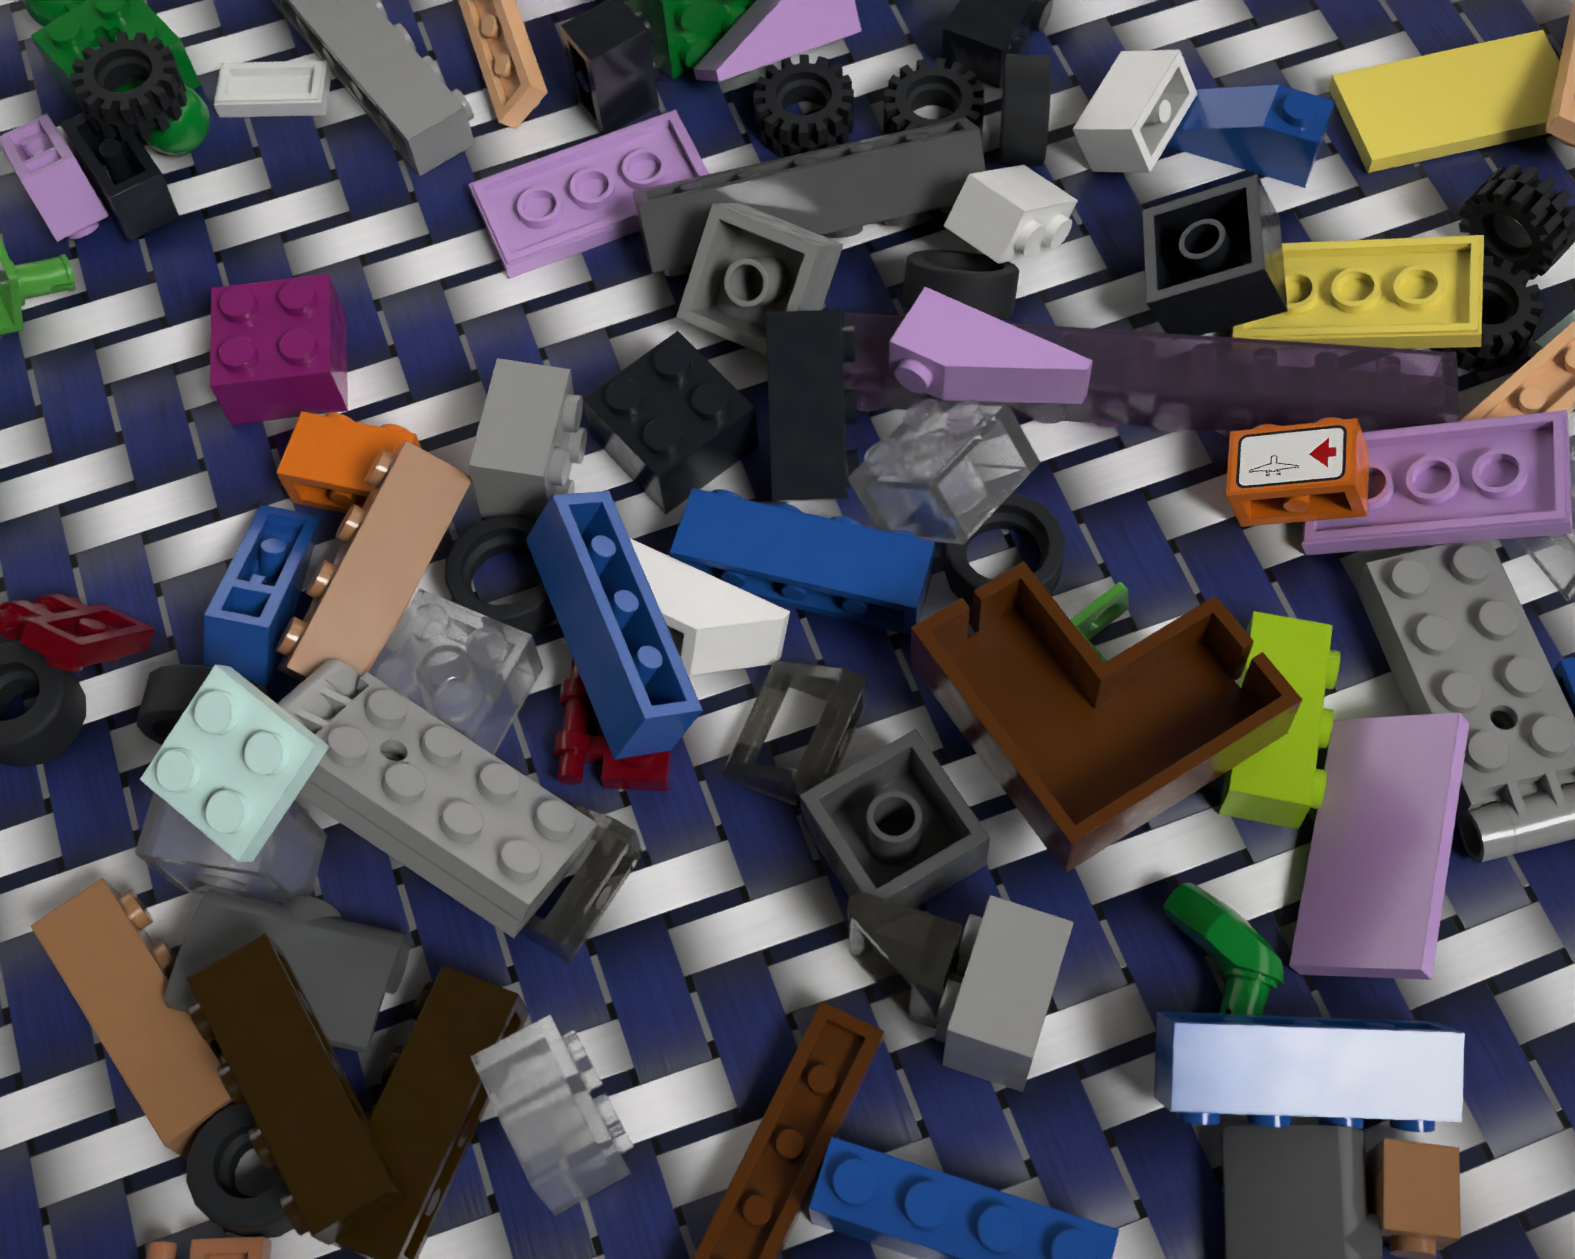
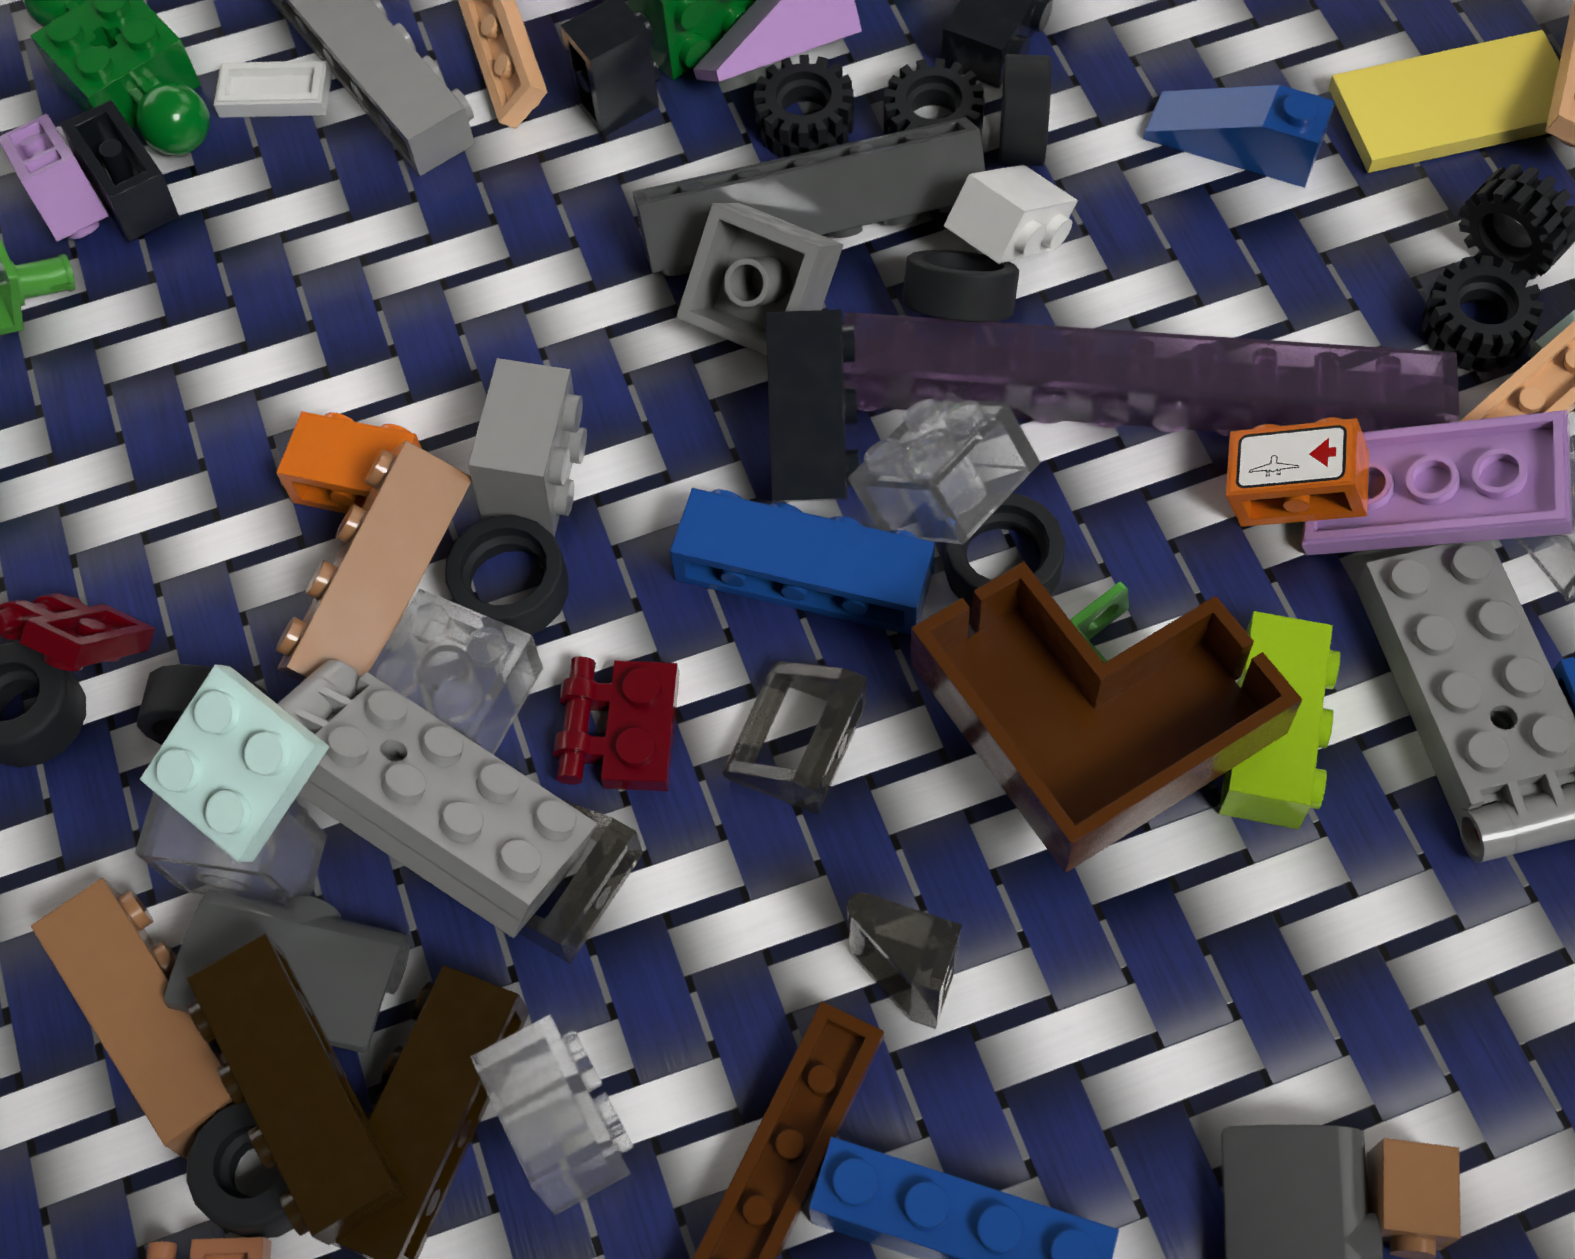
(124, 63): black tyre -> none
(259, 593): blue slope -> none
(278, 349): magenta brick -> none
(581, 192): lavender tile -> none
(612, 624): blue brick -> none
(671, 421): black brick -> none
(710, 619): white slope -> none
(895, 825): dark grey brick -> none
(974, 356): lavender slope -> none
(1005, 992): light grey brick -> none
(1135, 111): white brick -> none
(1214, 259): black brick -> none
(1232, 944): green arm -> none
(1308, 1069): brick -> none
(1380, 294): light yellow tile -> none
(1381, 847): lavender tile -> none

